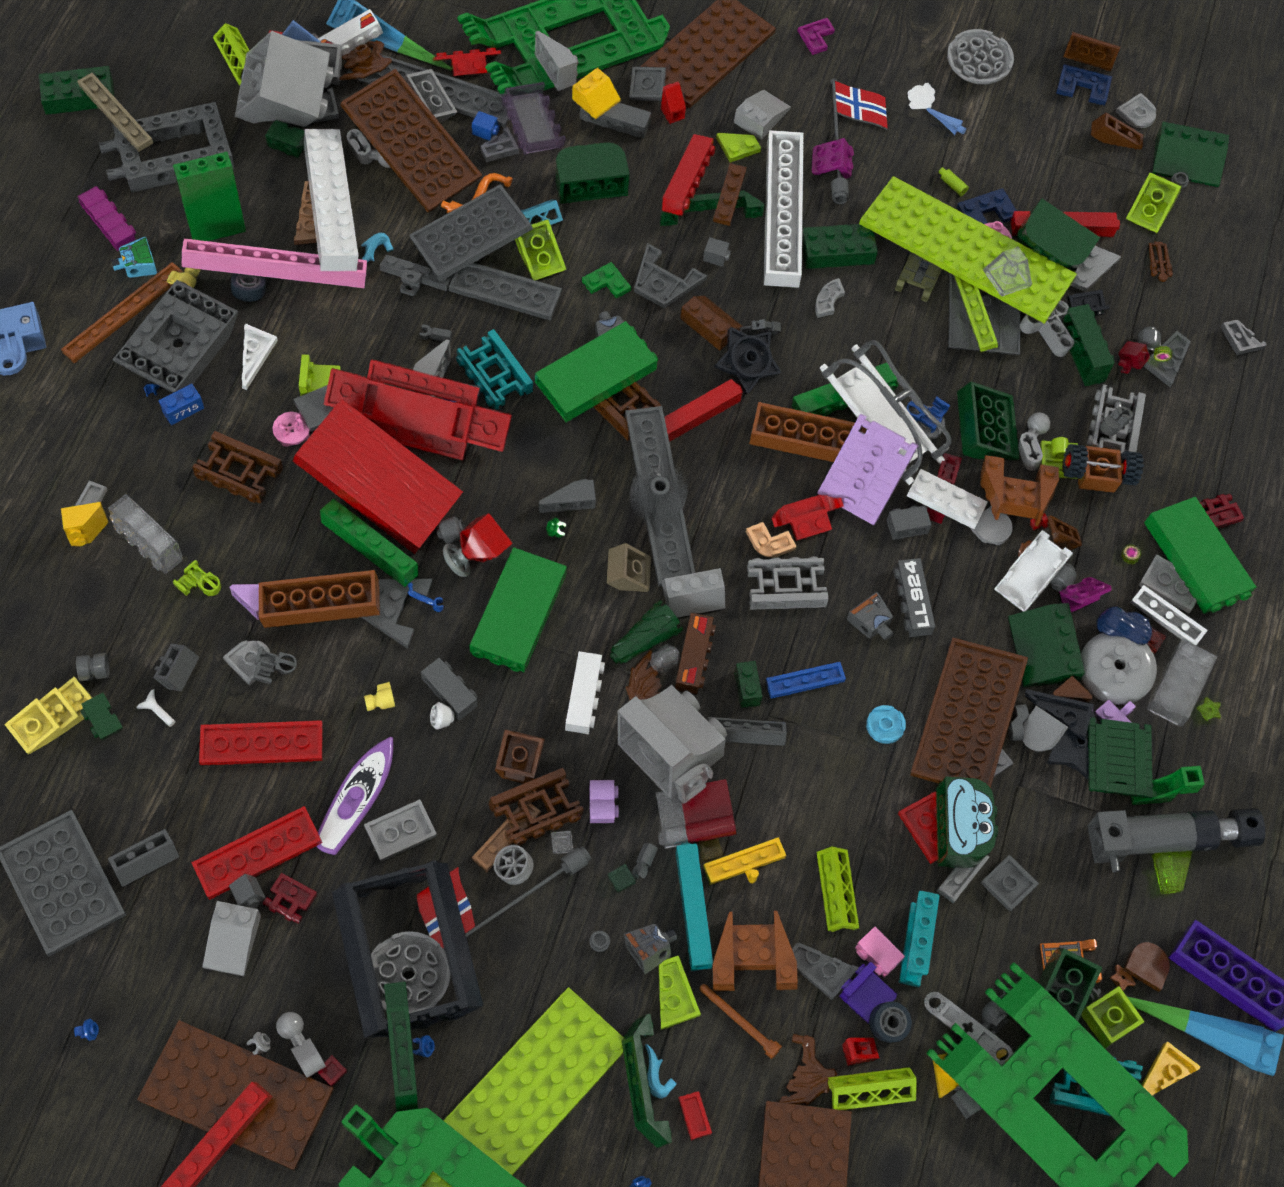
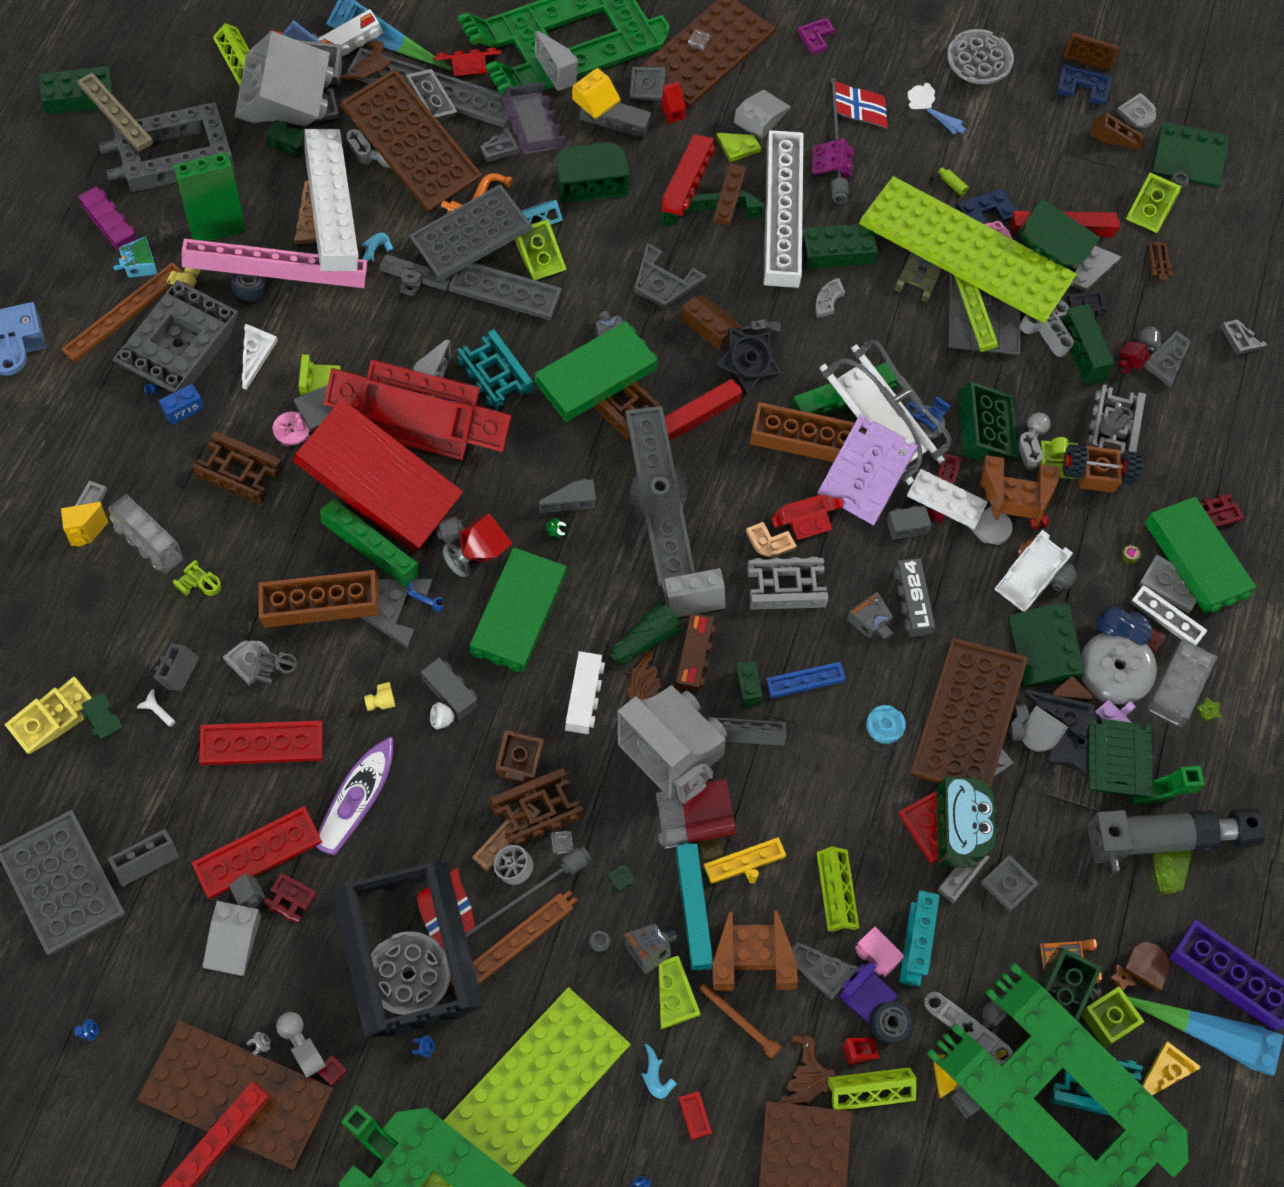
(90, 667): dark grey wheel -> none
(248, 596): lavender slope -> none
(356, 56): reddish brown plate -> none
(400, 830): light grey plate -> none
(401, 1046): dark green slope -> none
(435, 333): dark grey bar -> none
(485, 126): blue brick -> none
(522, 936): none -> dark orange hinge
(602, 801): lavender brick -> none
(607, 276): green plate -> none
(628, 569): dark tan slope -> none
(644, 860): dark grey bar -> none
(655, 1131): dark green slope -> none
(664, 658): clear head -> none
(699, 39): none -> clear tile
(716, 252): dark grey brick -> none
(1009, 271): clear slope -> none
(1063, 534): reddish brown slope -> none
(1084, 593): magenta bracket -> none
(1162, 353): clear neon green tile -> none

